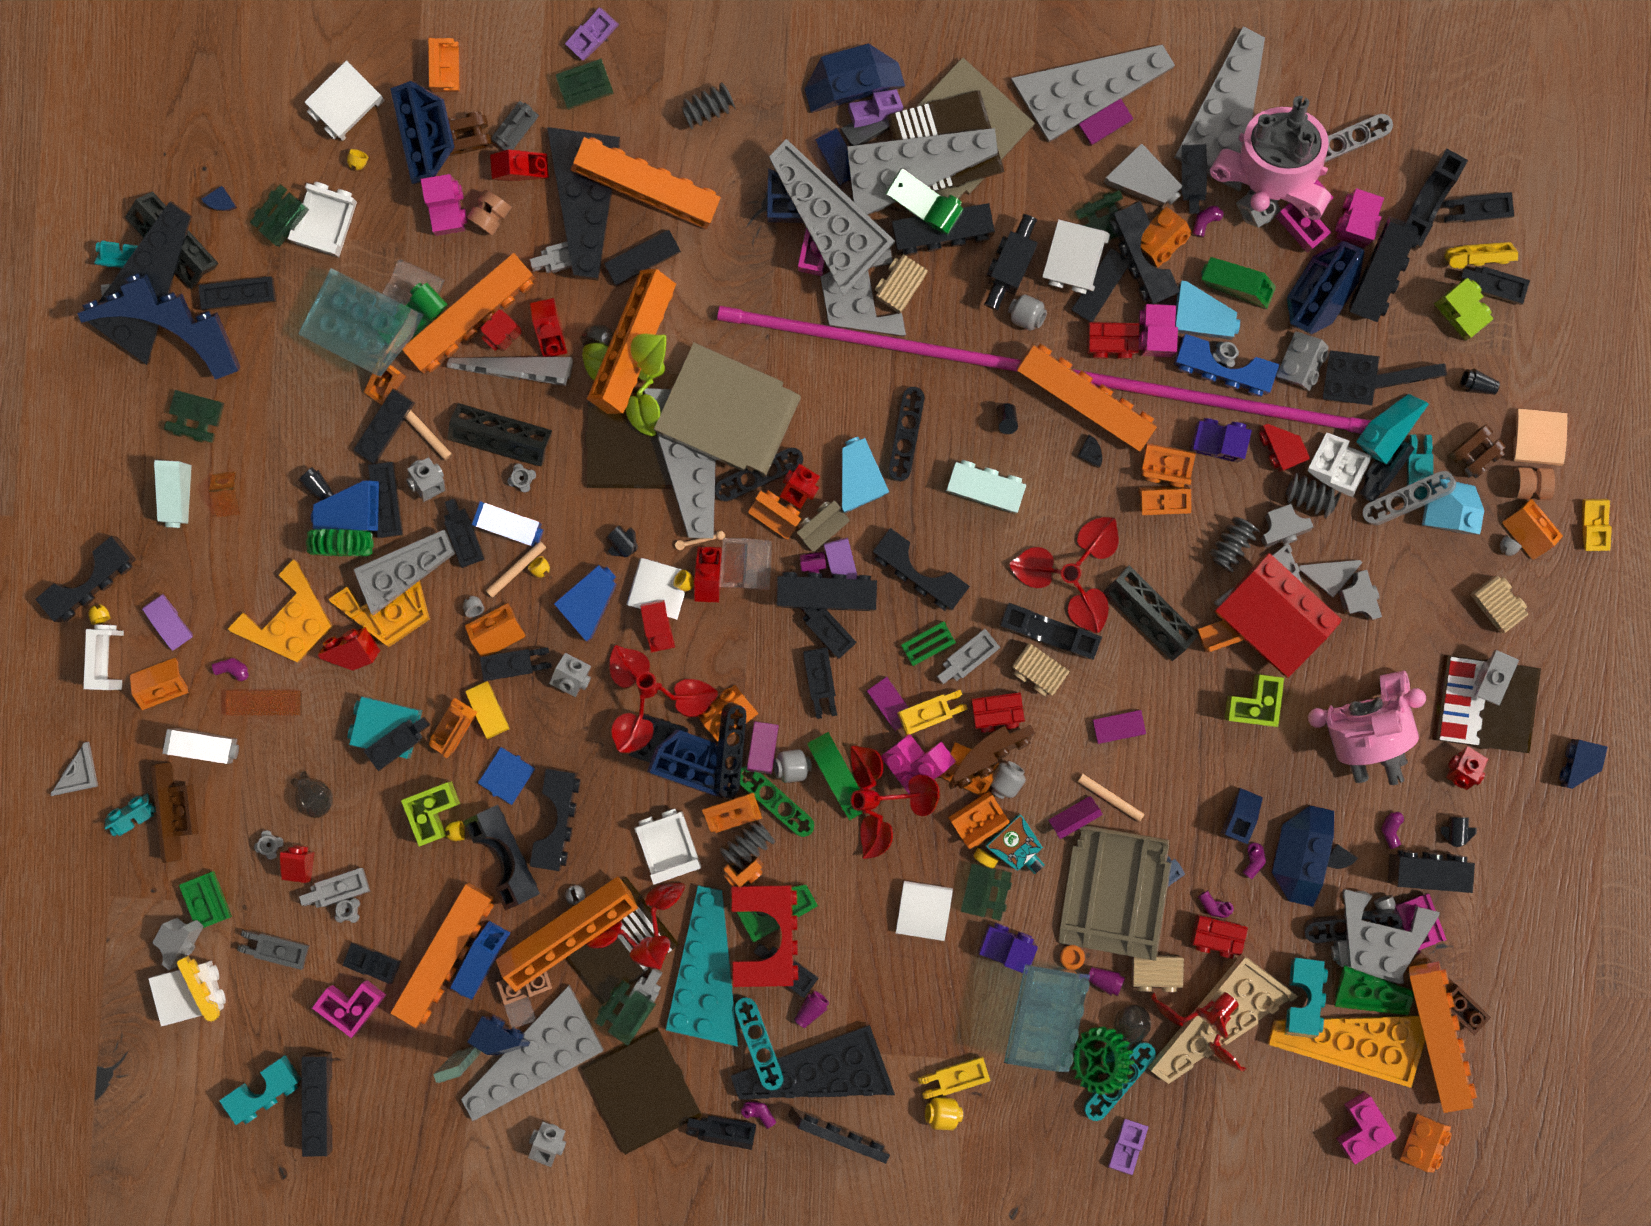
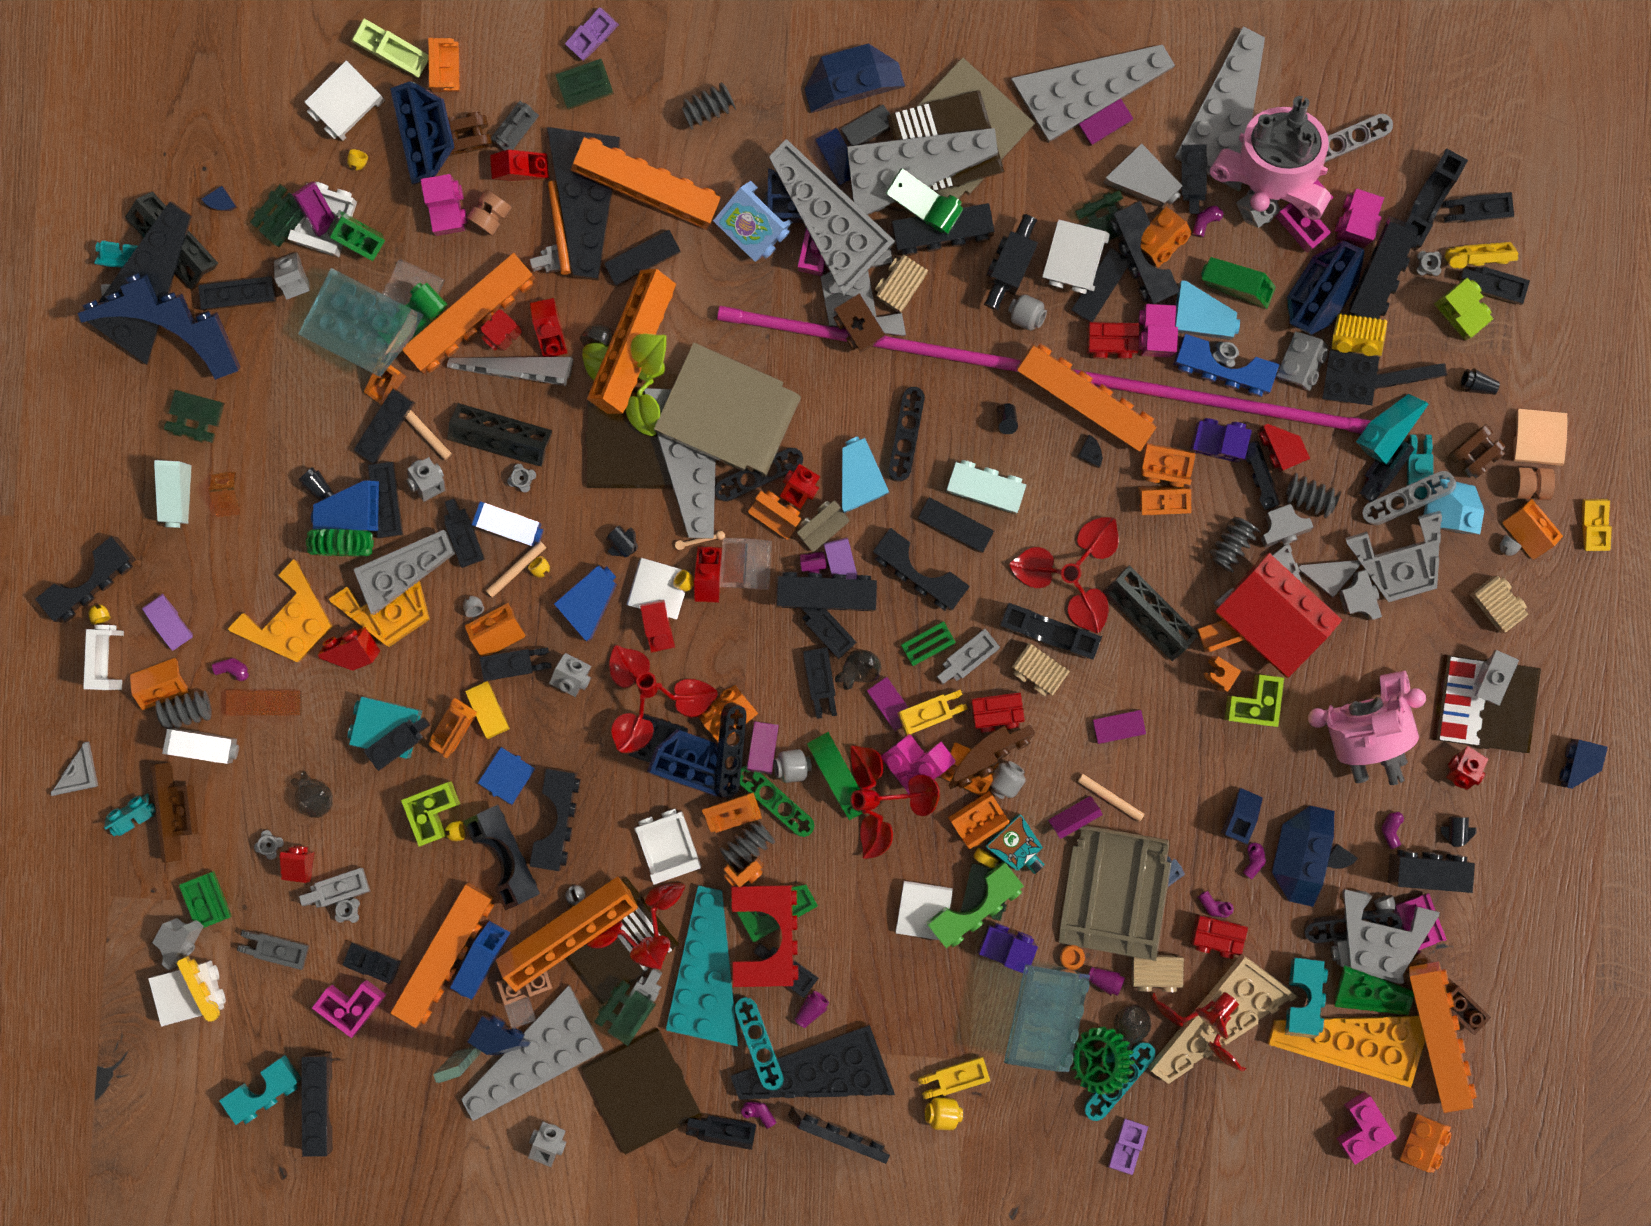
(183, 711): none -> dark grey piece
(291, 275): none -> light grey brick
(314, 208): none -> magenta tile
(356, 235): none -> green brick
(390, 48): none -> yellowish green slope
(559, 228): none -> orange bar
(752, 223): none -> panel
(857, 309): none -> reddish brown brick
(859, 667): none -> clear smoke piece
(875, 110): medium lavender slope -> none
(955, 524): none -> black tile
(1000, 886): none -> bright green arch
(1224, 675): none -> orange hinge
(1262, 475): none -> black hinge
(1339, 464): white slope -> none
(1359, 335): none -> yellow brick
(1405, 569): none -> light grey wing
(1434, 258): none -> light grey plate

